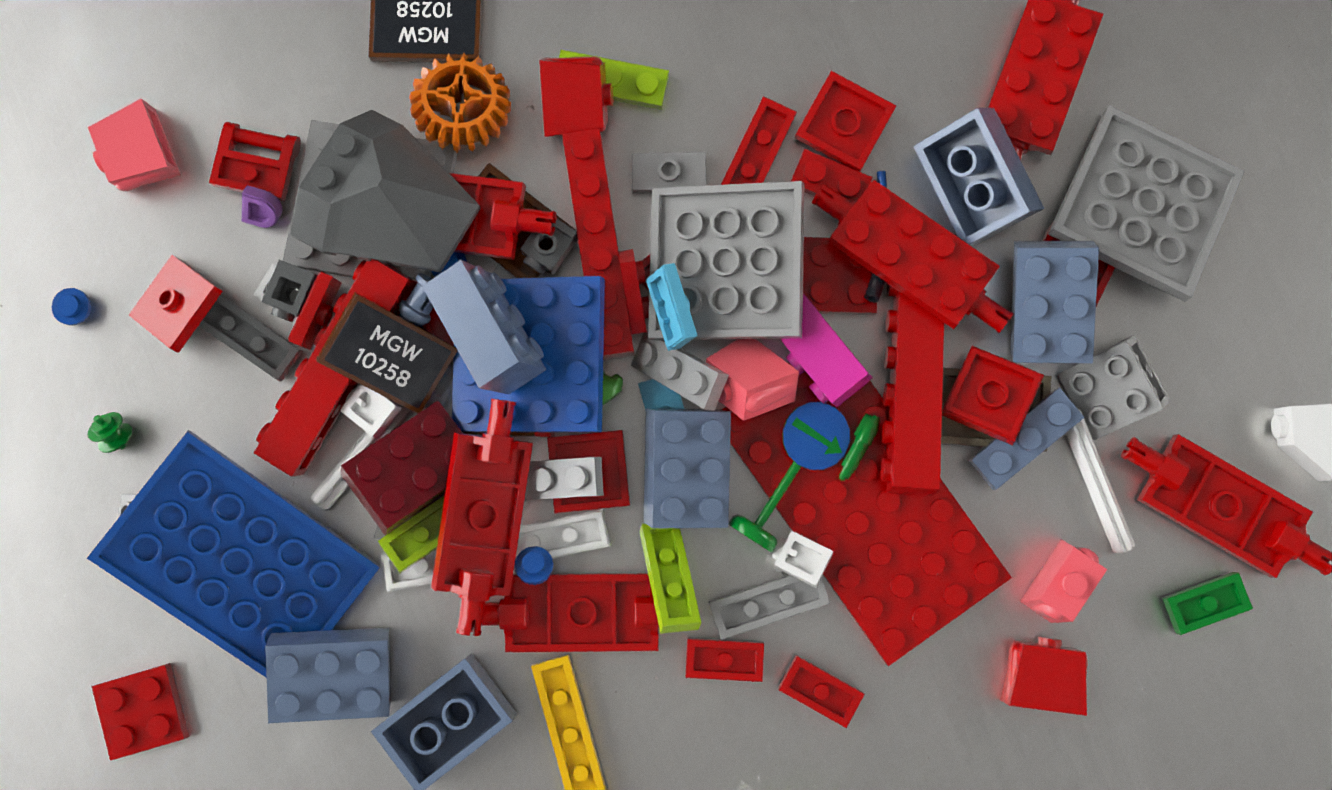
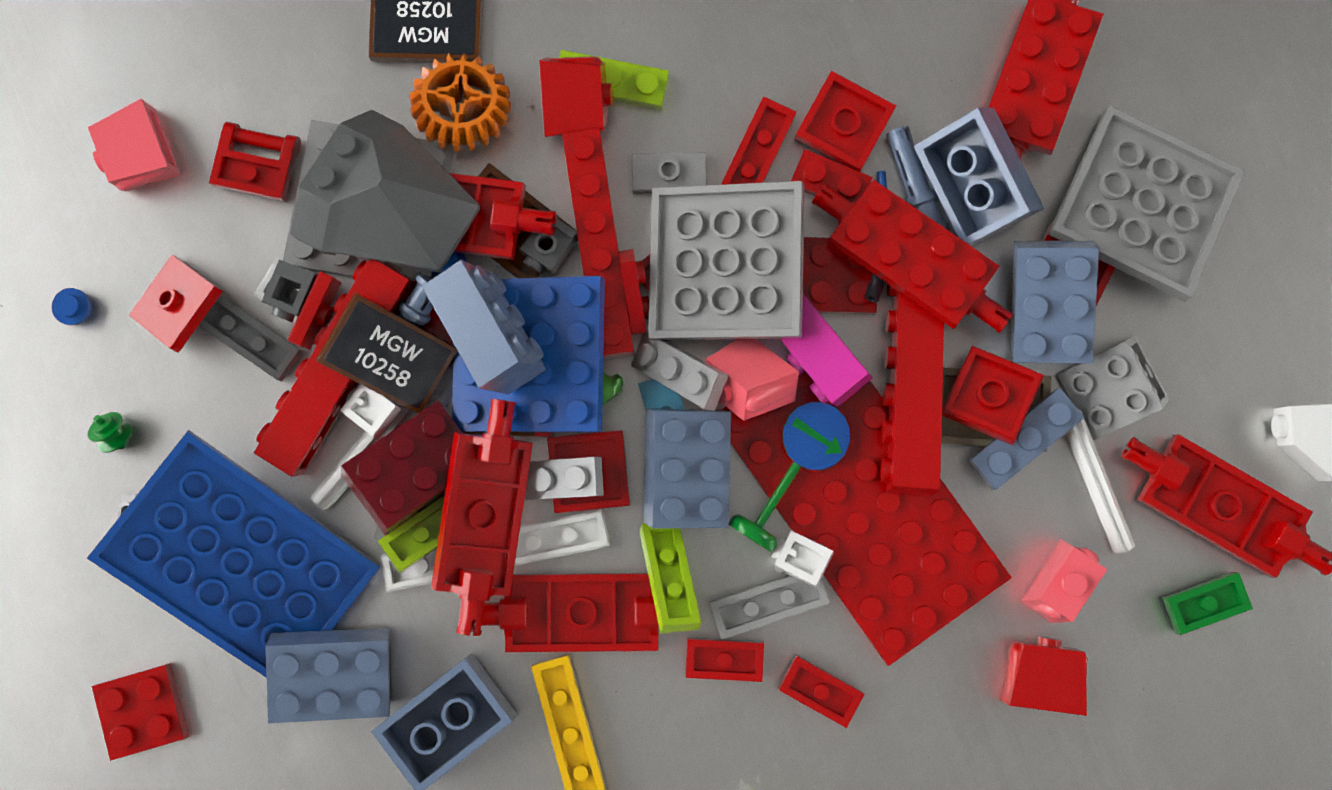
(260, 207): medium lavender tile -> none
(534, 565): blue plate -> none
(671, 307): medium azure plate -> none
(864, 437): green piece -> none
(913, 174): none -> sand blue pin

